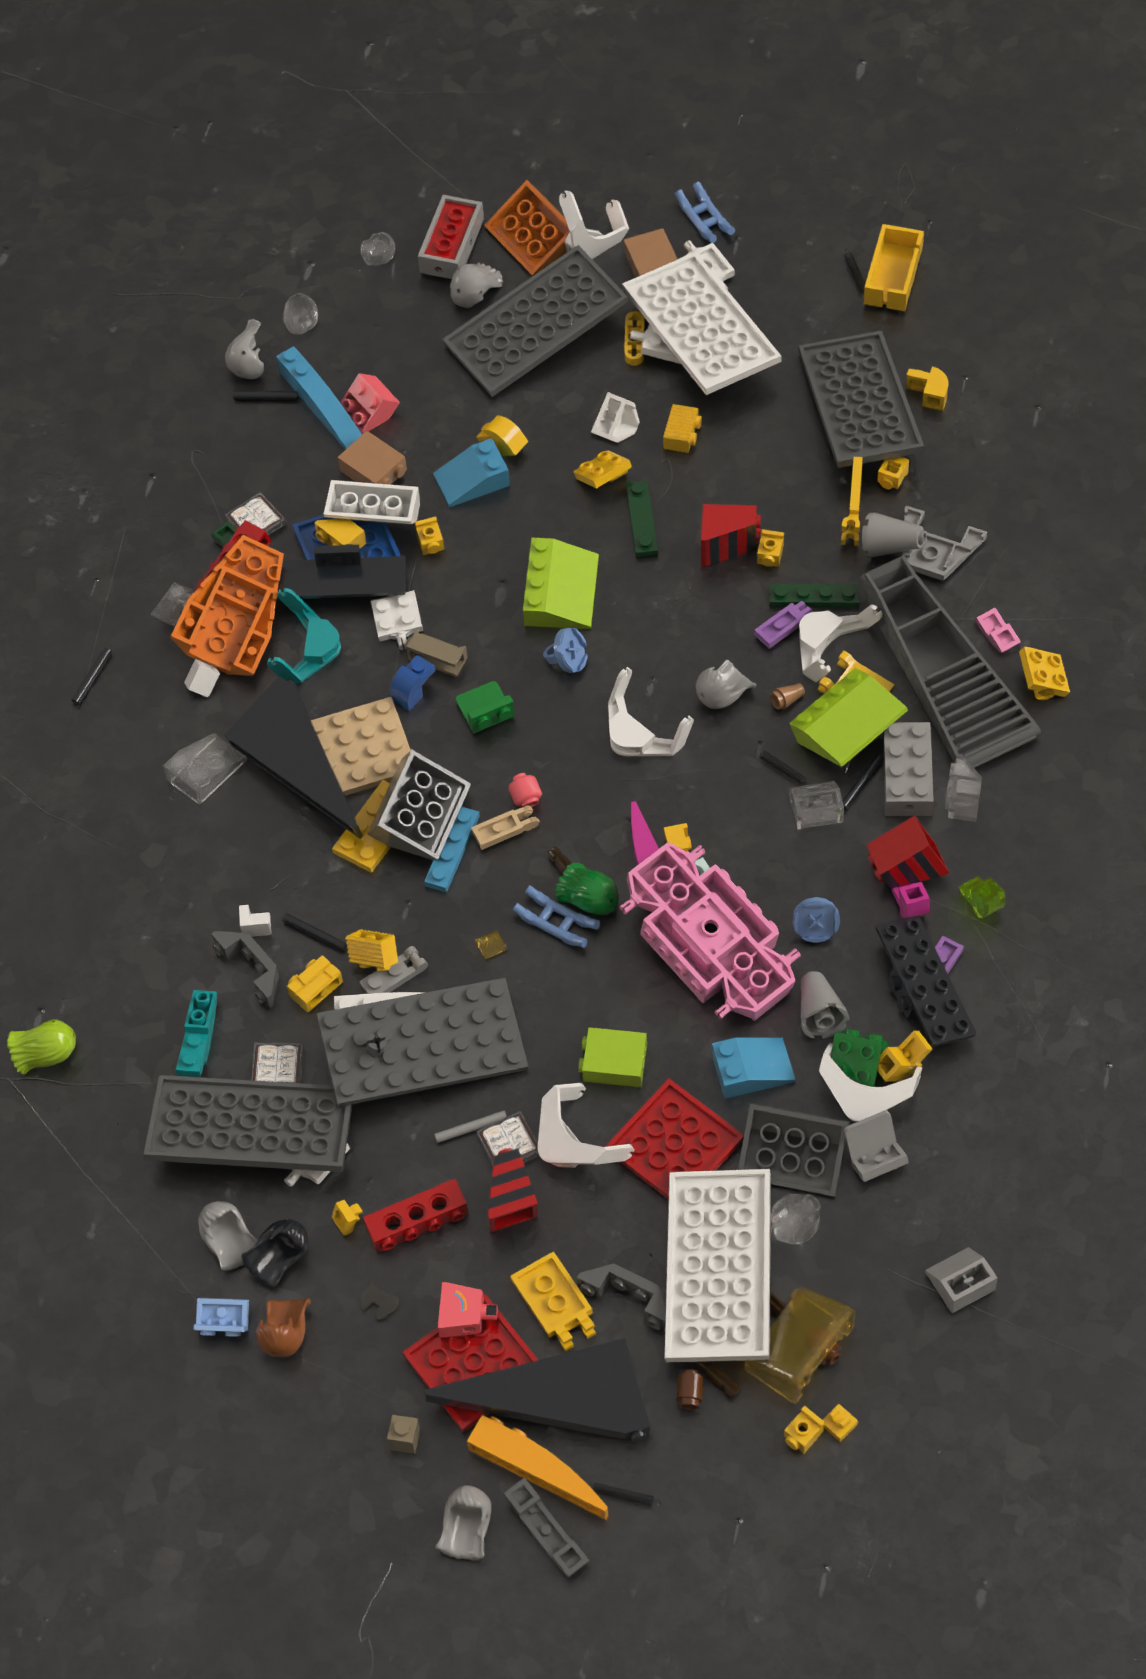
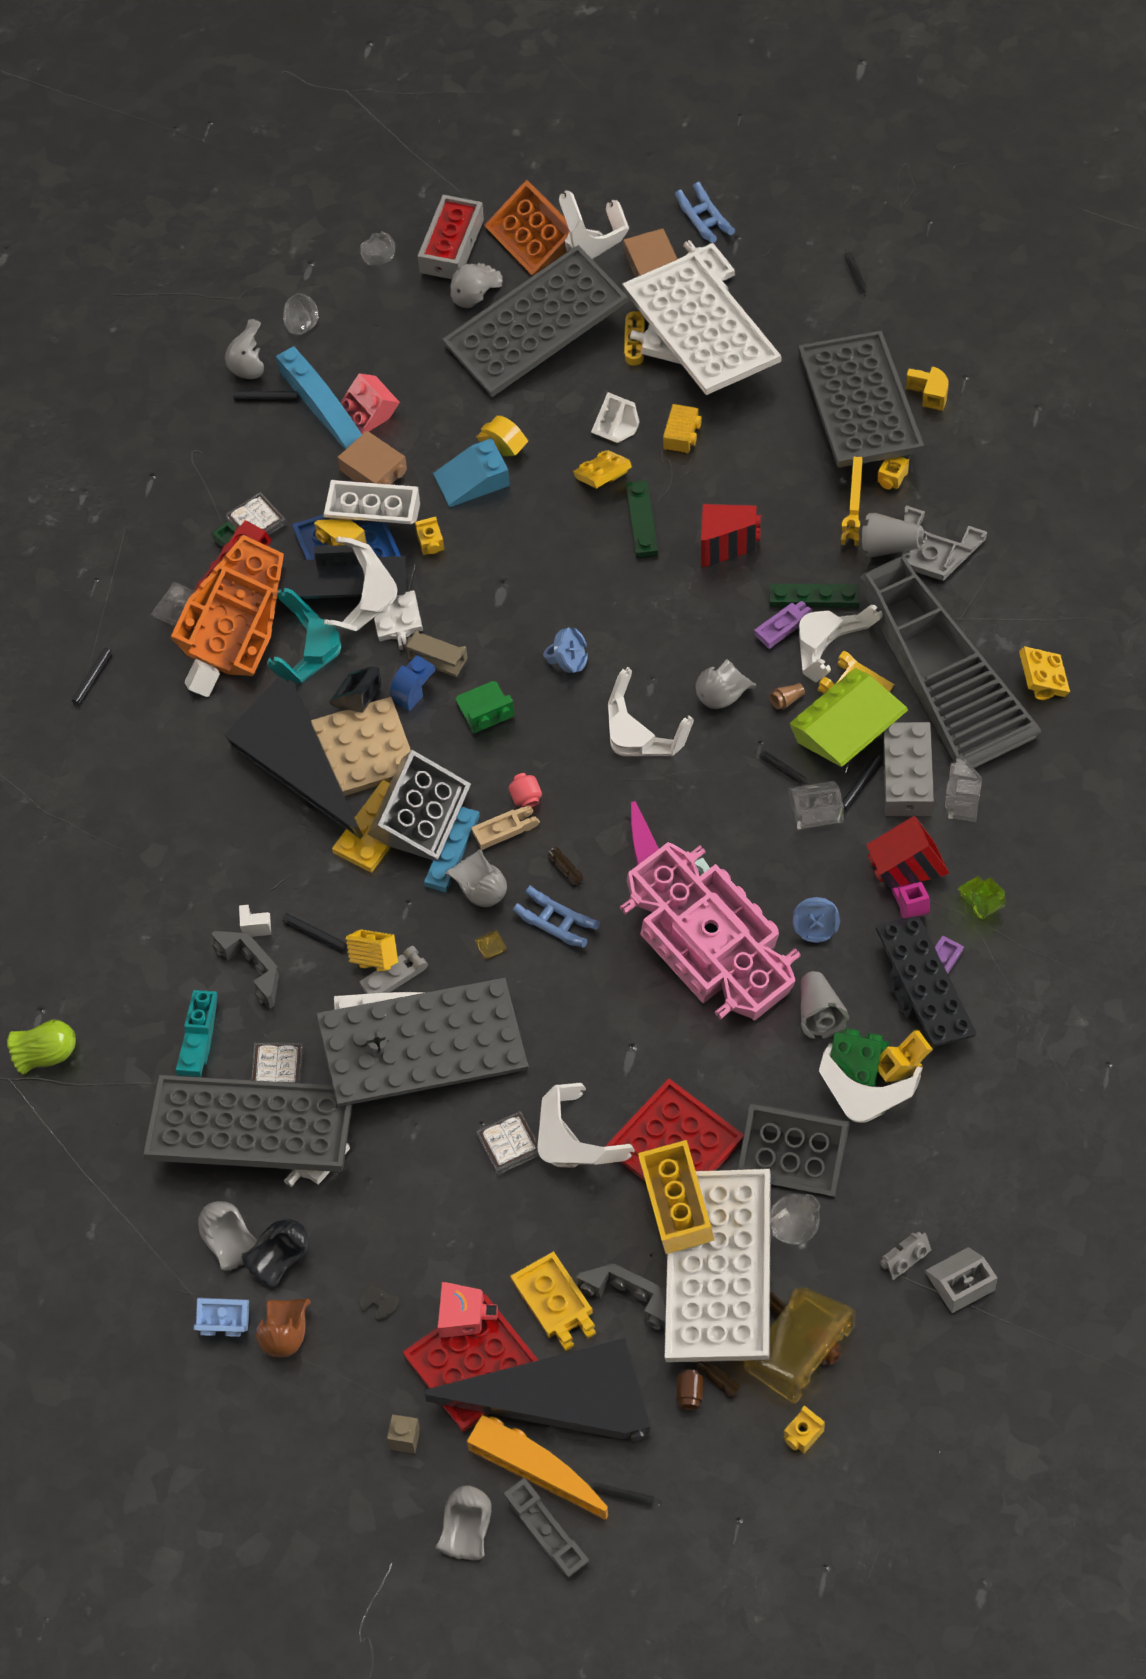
(203, 767): clear slope -> none
(314, 983): yellow brick -> none
(346, 1216): yellow tile -> none
(358, 700): none -> black tile
(378, 588): none -> white piece
(420, 1204): red brick -> none
(469, 1127): light grey bar -> none
(479, 880): none -> light grey piece
(510, 1192): red slope -> none
(559, 585): lime slope -> none
(587, 890): green piece -> none
(613, 1057): lime brick -> none
(676, 1197): none -> yellow brick
(678, 836): yellow brick -> none
(751, 1065): dark azure slope -> none
(770, 548): yellow brick -> none
(839, 1422): yellow tile -> none
(874, 1146): light grey bracket -> none
(893, 267): yellow piece -> none
(914, 1248): none -> light grey hinge
(997, 632): bright pink slope -> none

